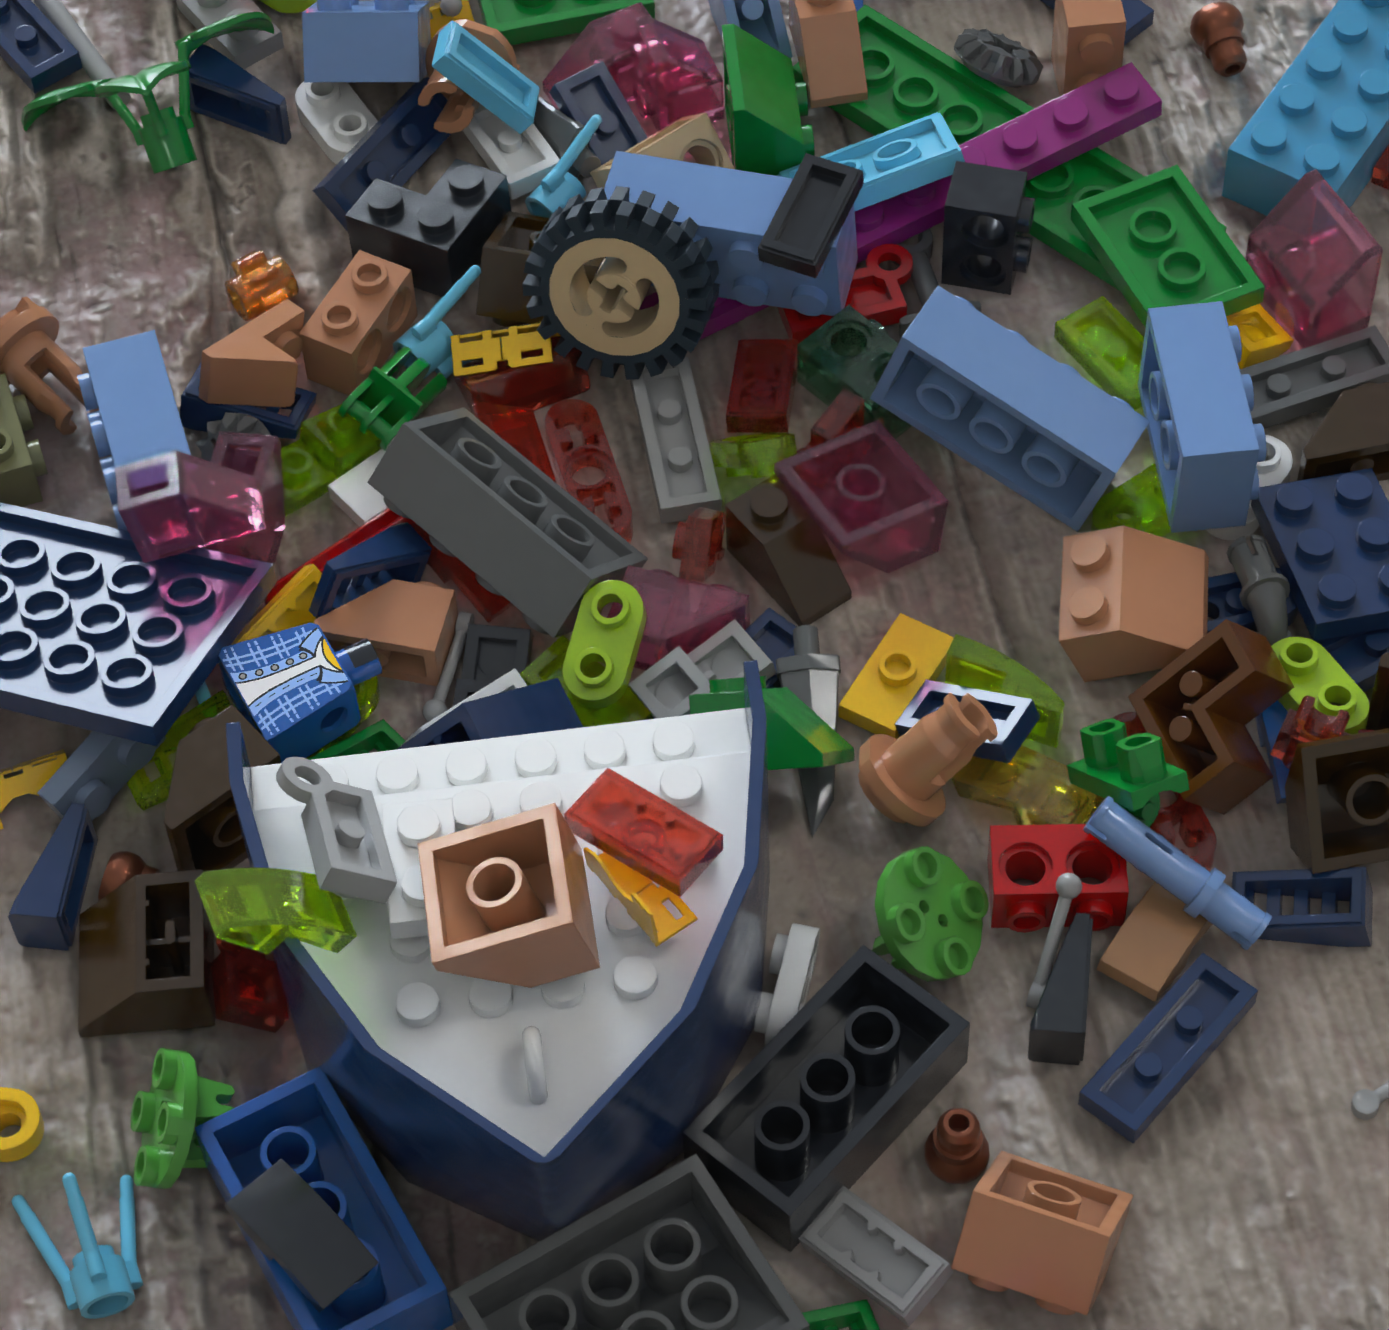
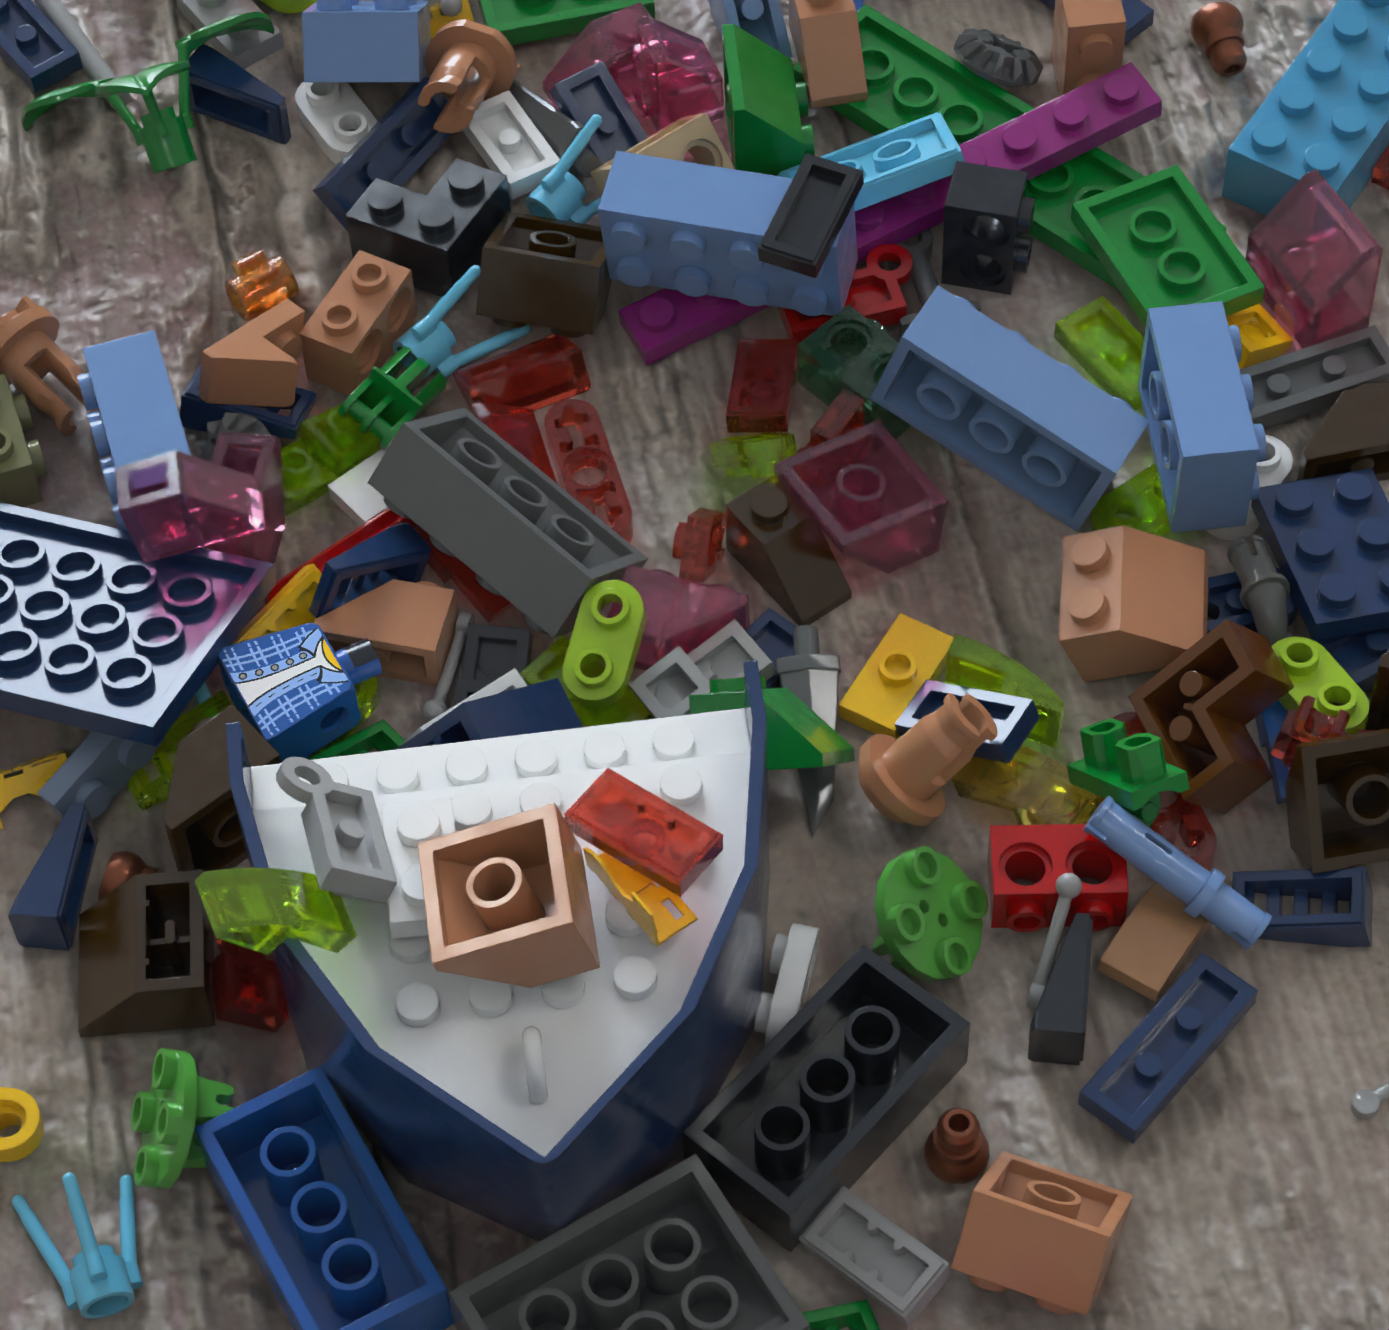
(301, 1234): black slope -> none
(486, 76): medium azure tile -> none
(488, 346): yellow piece -> none
(639, 251): wheel -> none
(676, 442): light grey plate -> none

